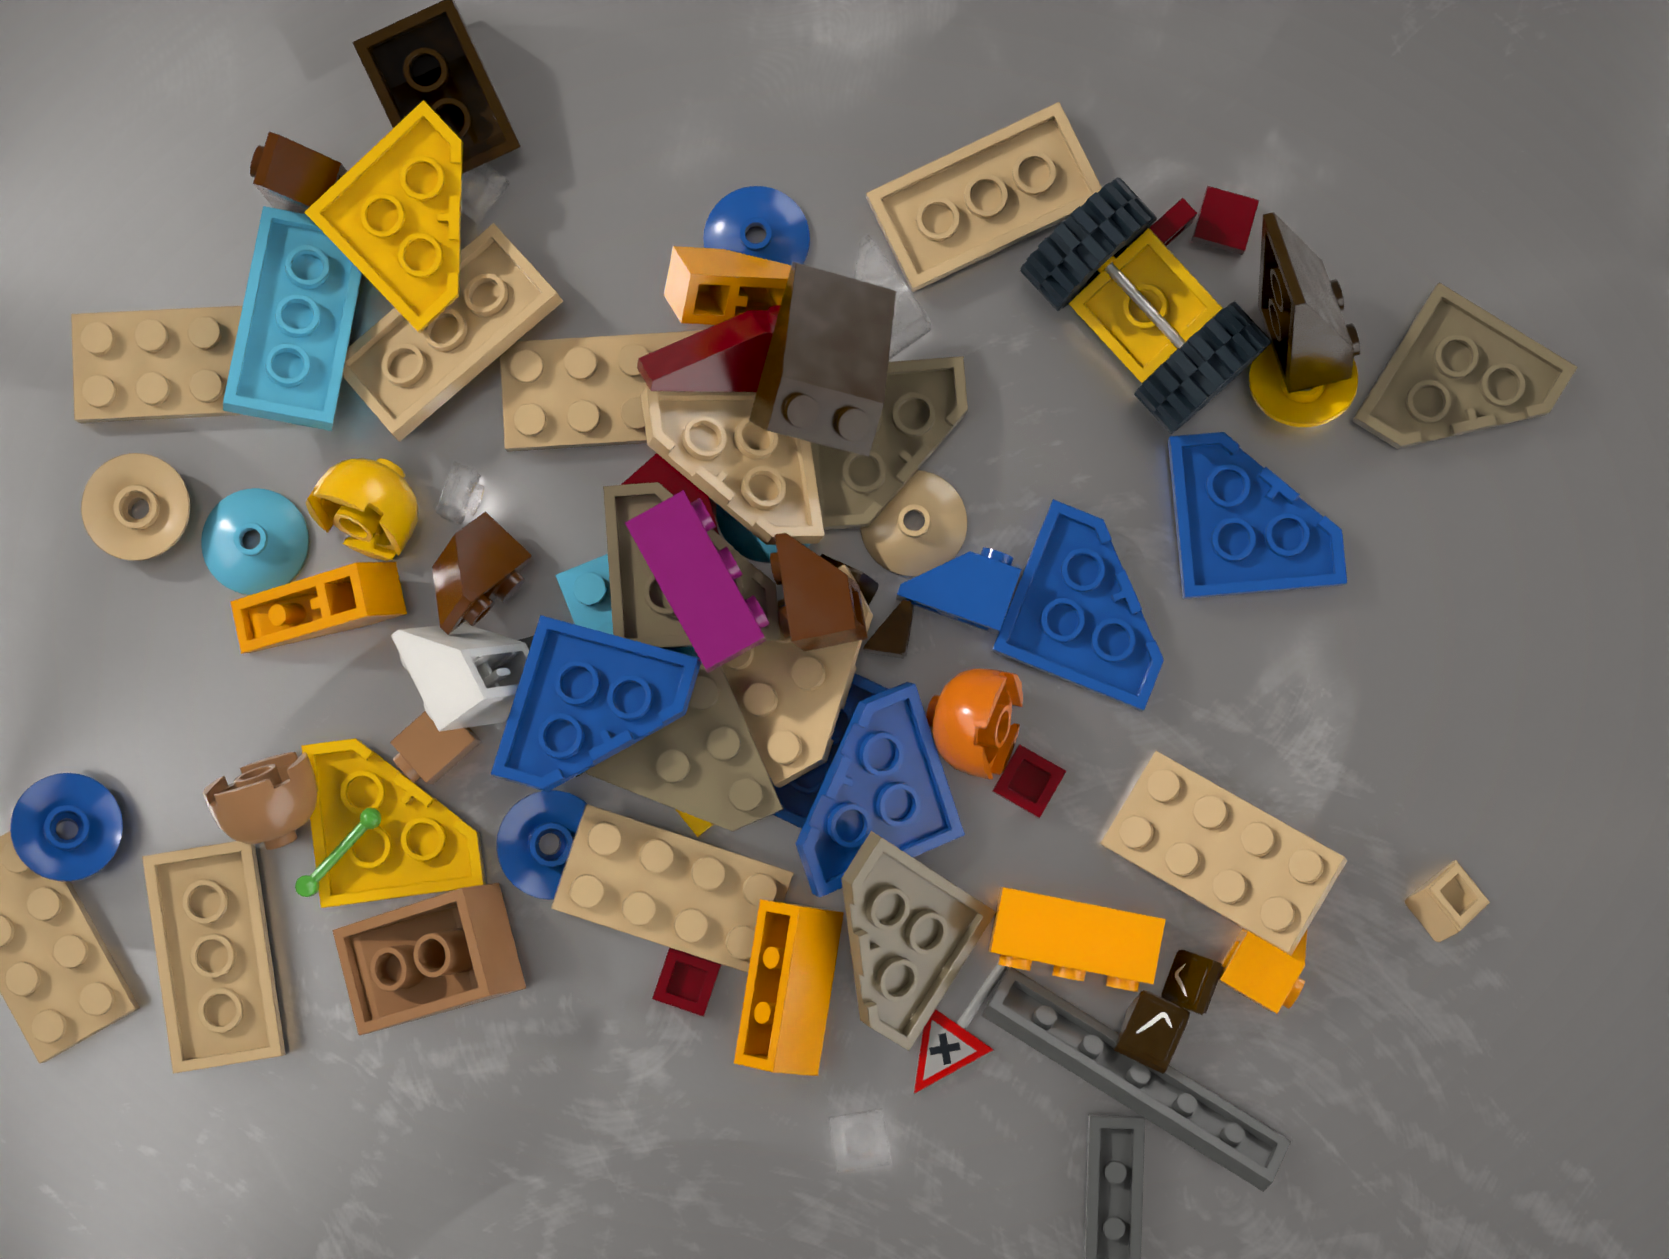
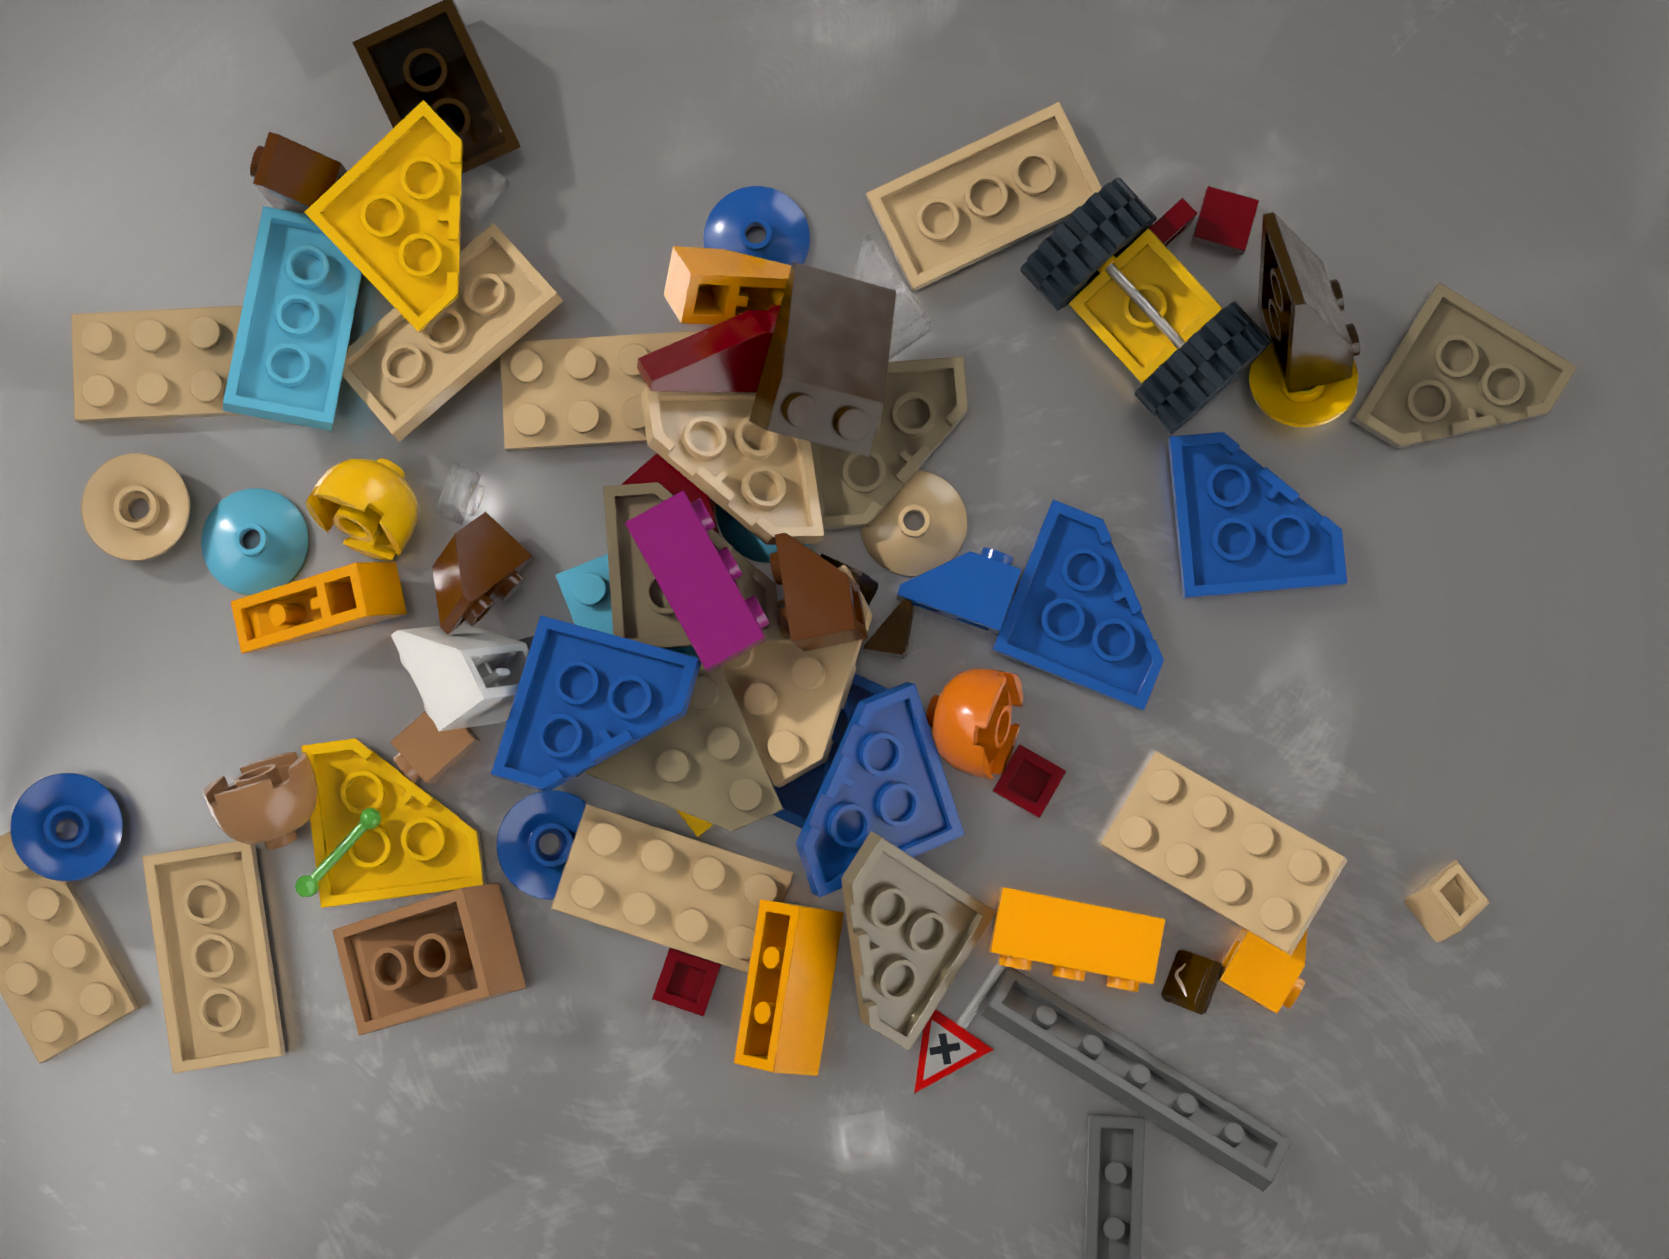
(1152, 1030): dark brown slope -> none

